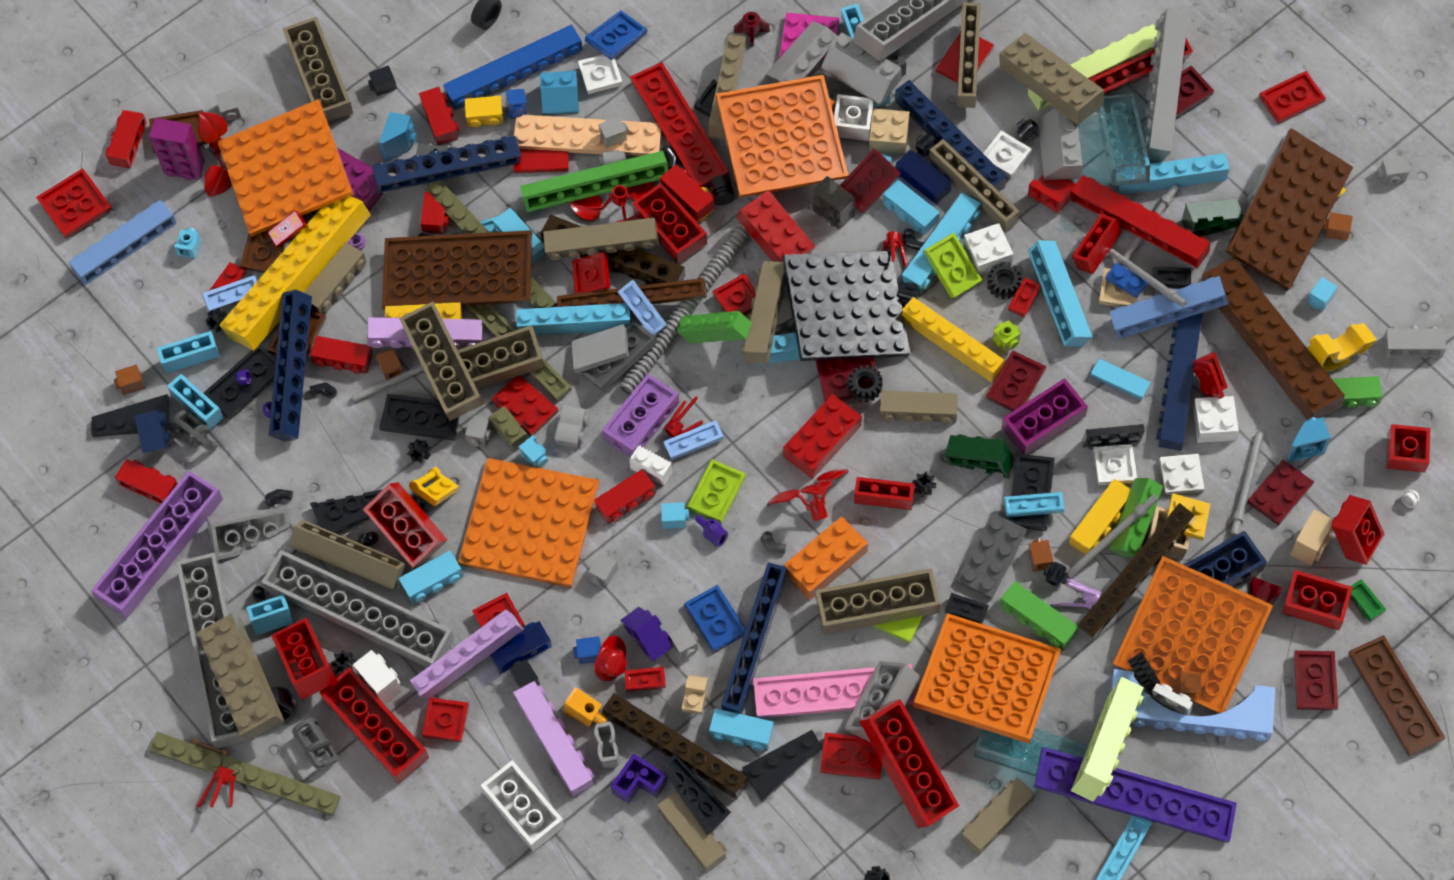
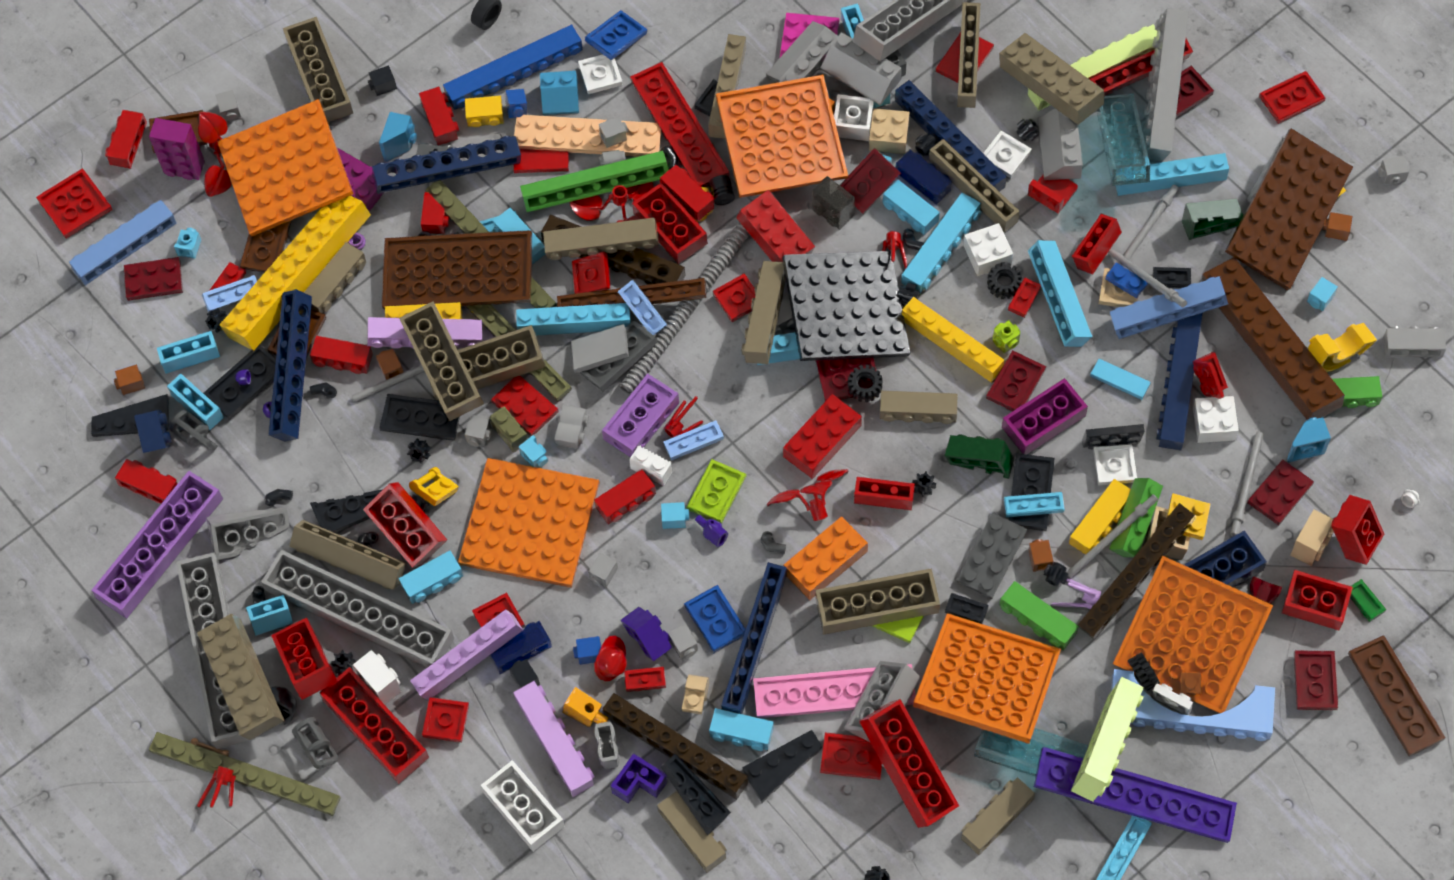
(153, 278): none -> dark red plate
(287, 229): tile -> none
(714, 327): bright green brick -> none
(751, 26): dark red brick -> none
(952, 265): lime tile -> none
(1141, 221): red brick -> none
(1181, 474): white plate -> none
(1408, 448): red brick -> none

